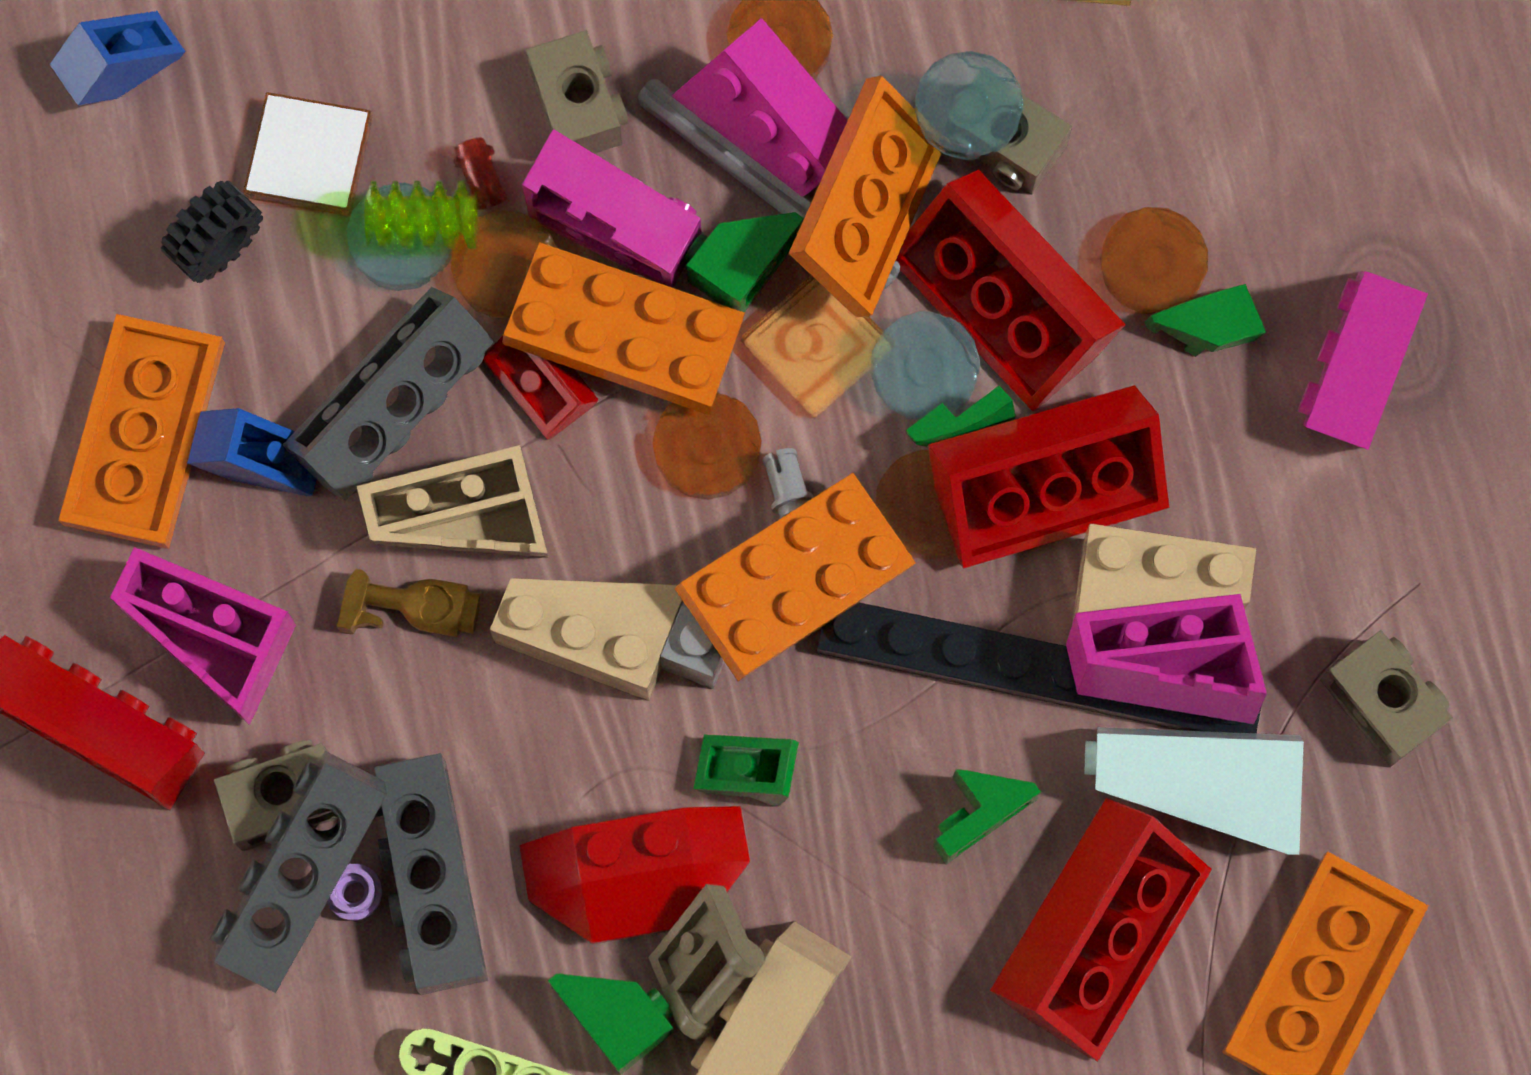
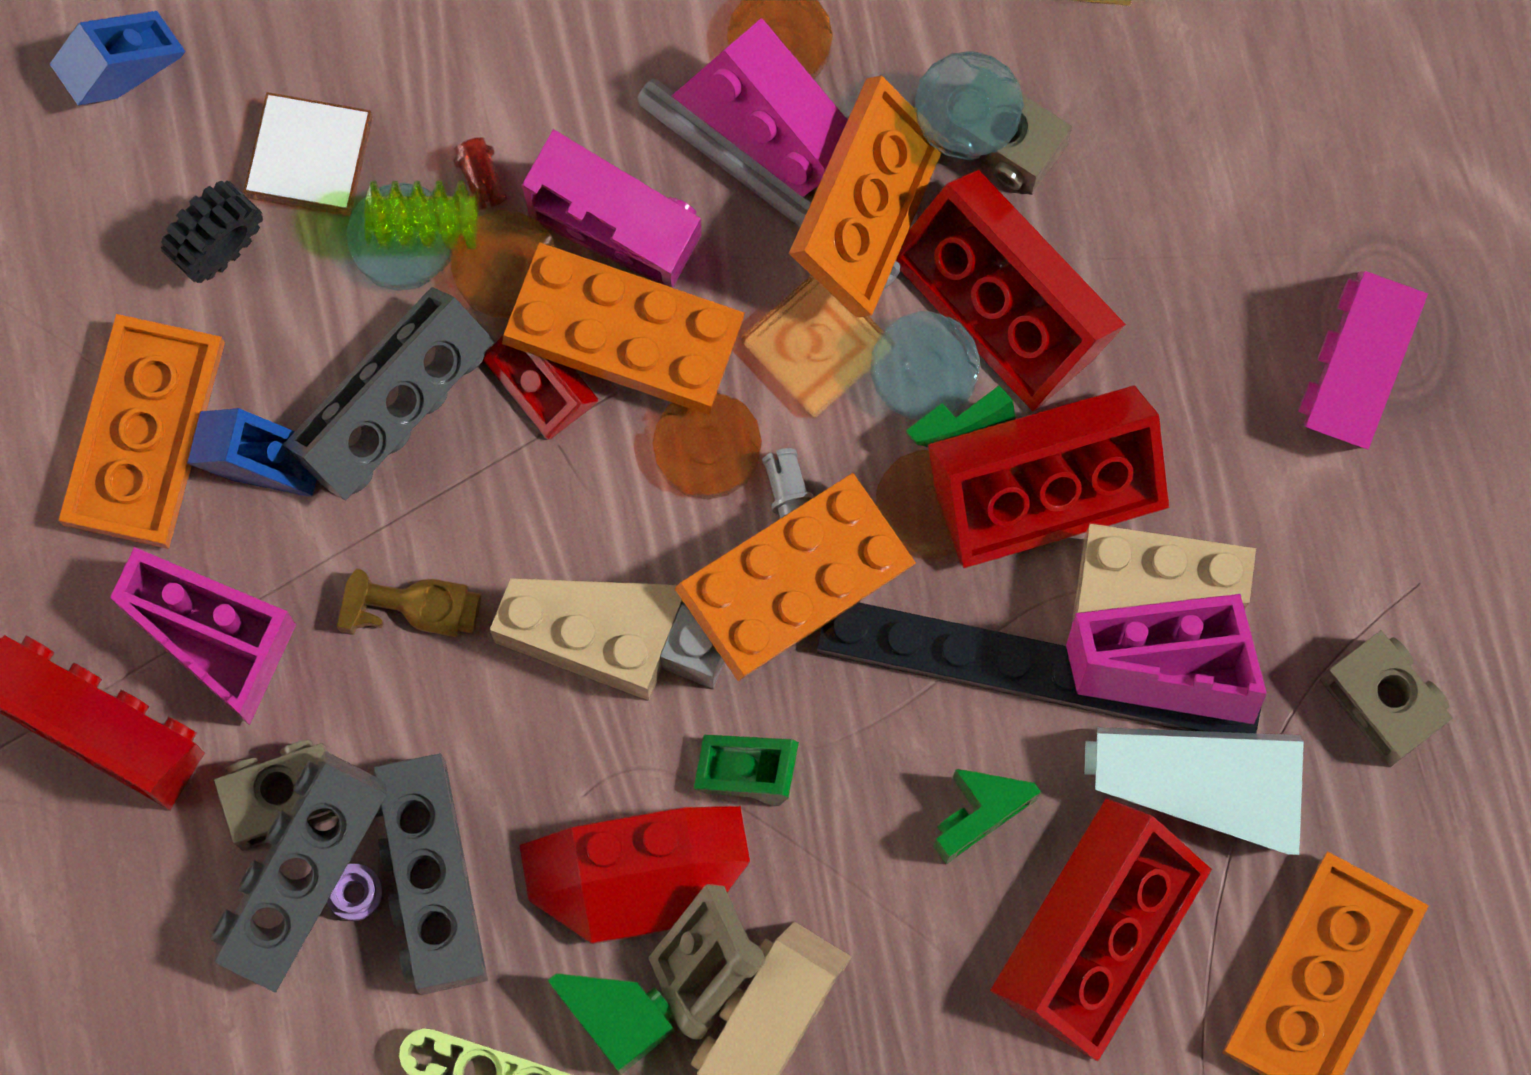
(458, 506): tan wedge -> none
(570, 65): dark tan brick -> none
(741, 257): green slope -> none
(1153, 260): clear orange tile -> none
(1211, 321): green slope -> none

